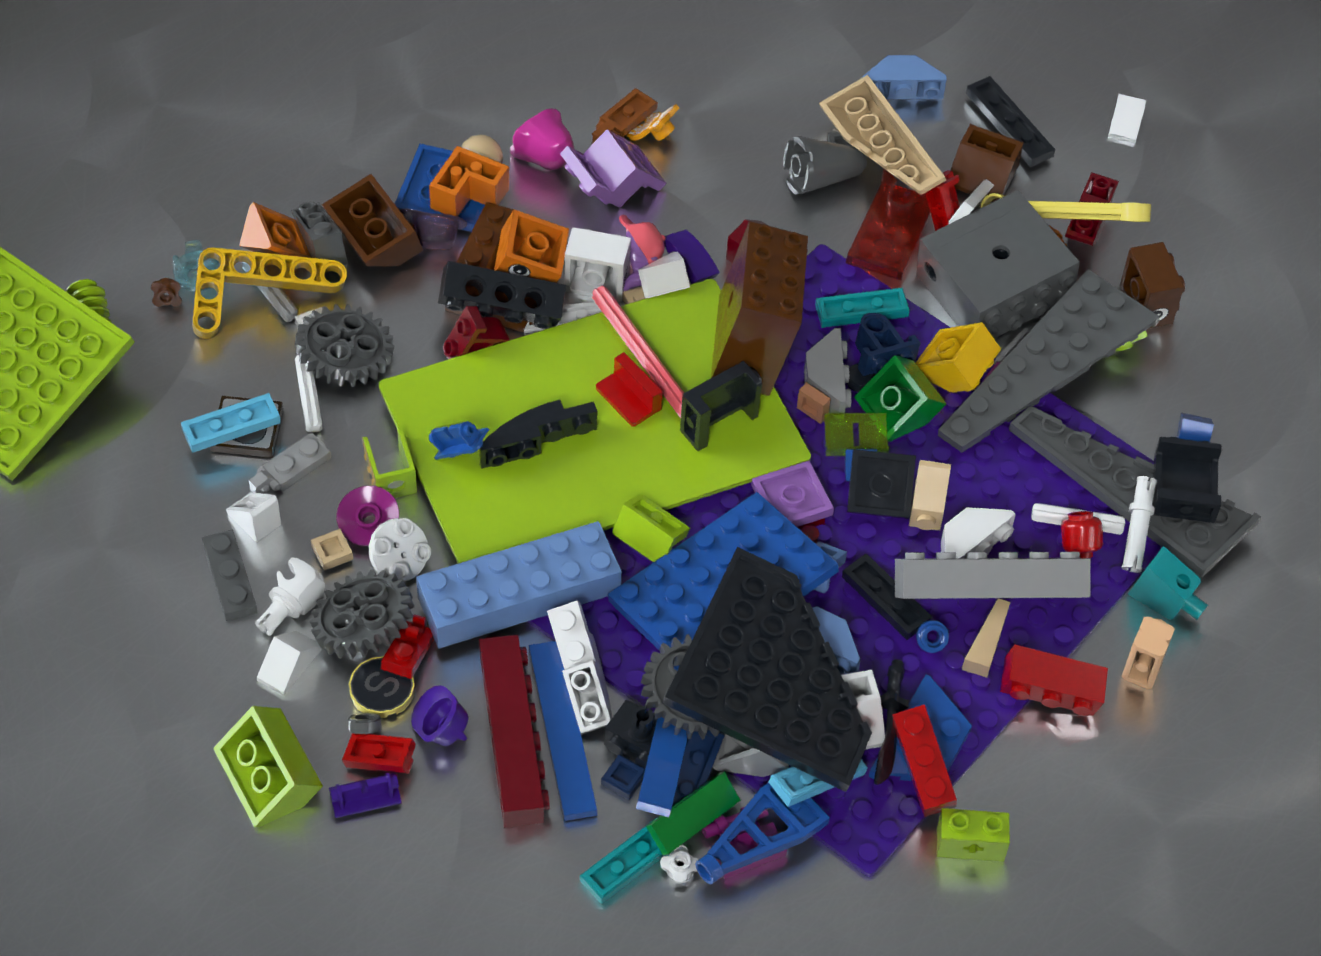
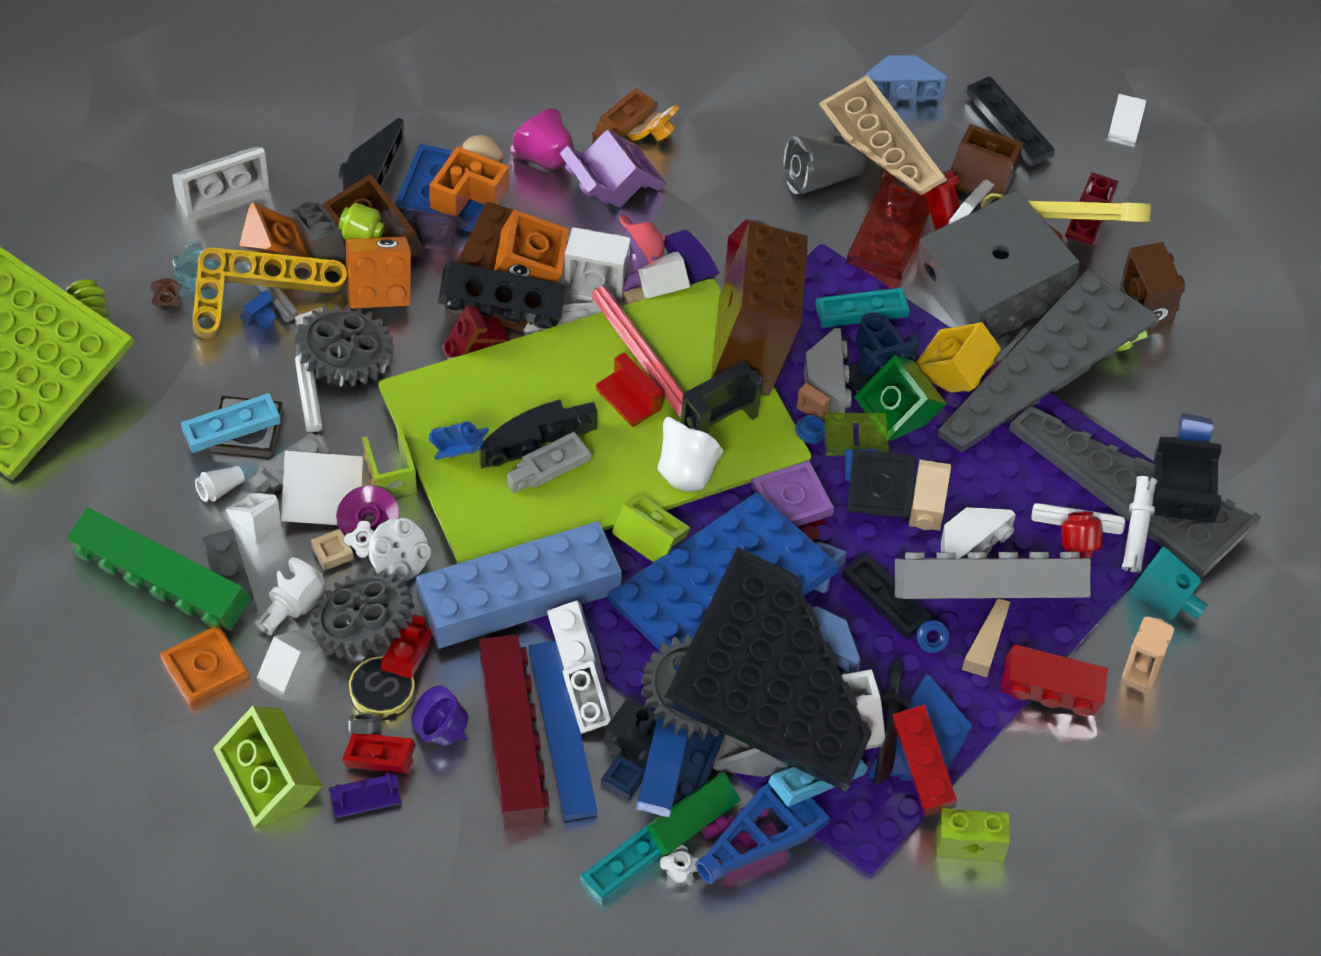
(159, 569): none -> green brick
(204, 665): none -> orange tile
(216, 483): none -> white cone
(222, 181): none -> white slope
(259, 310): none -> blue tile
(317, 485): none -> white sticker
(353, 539): none -> white plate
(361, 222): none -> lime head
(374, 156): none -> black slope
(378, 272): none -> orange brick
(549, 463): none -> light grey hinge
(687, 456): none -> white piece
(810, 429): none -> blue plate

